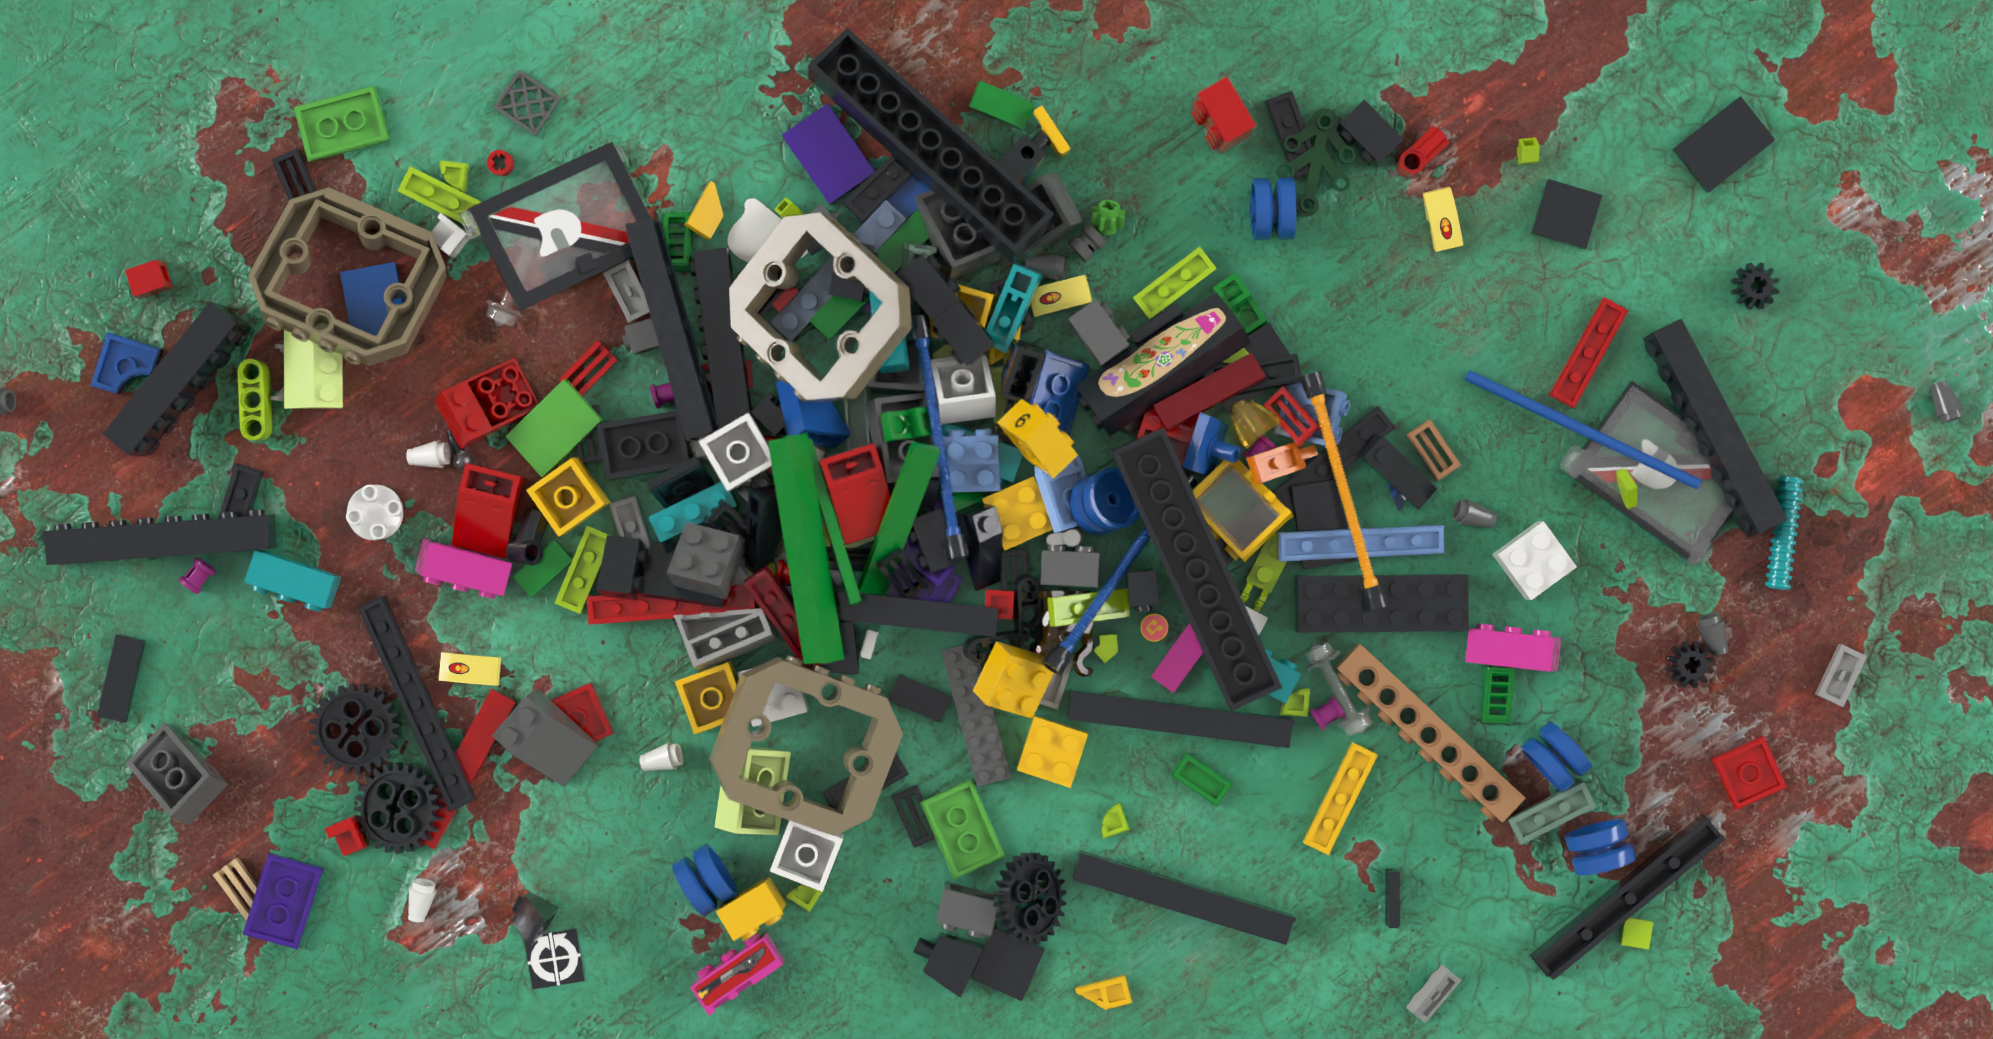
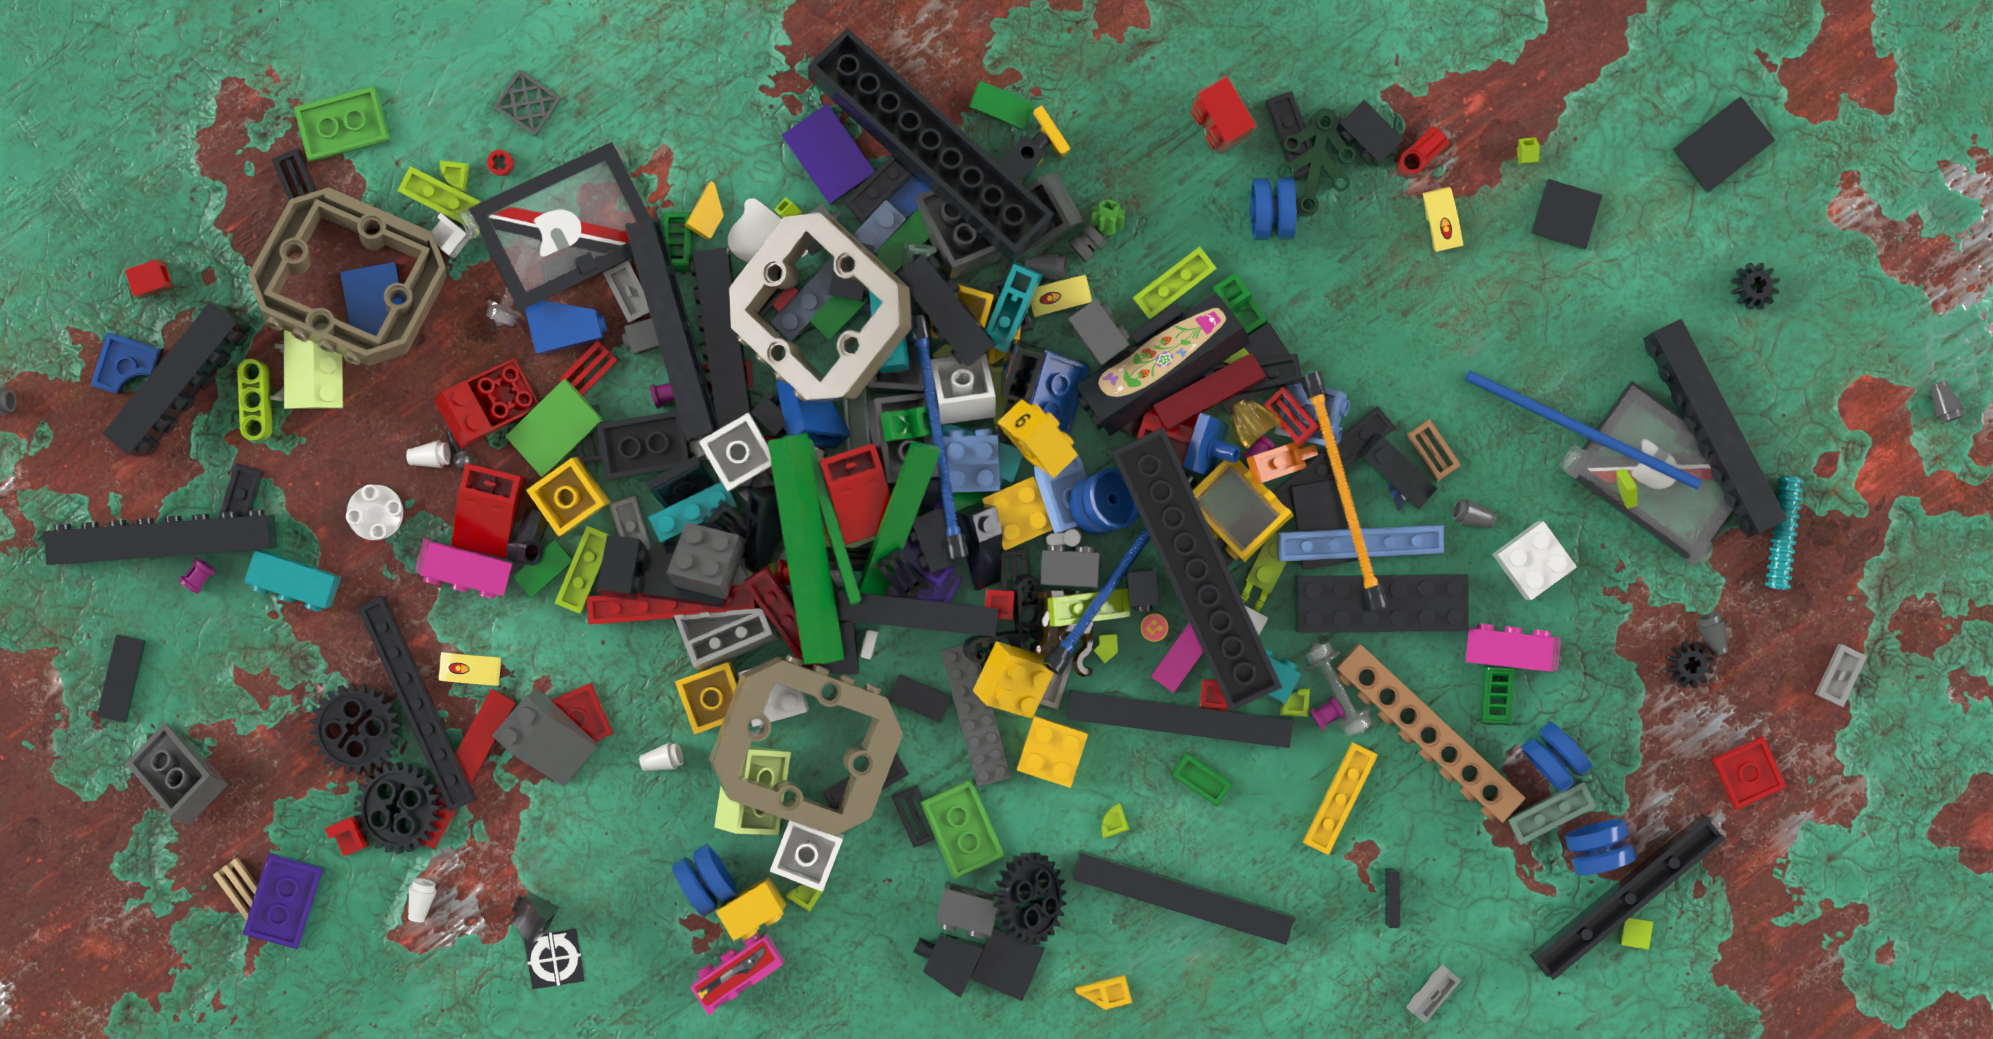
(563, 326): none -> blue slope
(1211, 695): none -> red tile
(1588, 352): red tile -> none

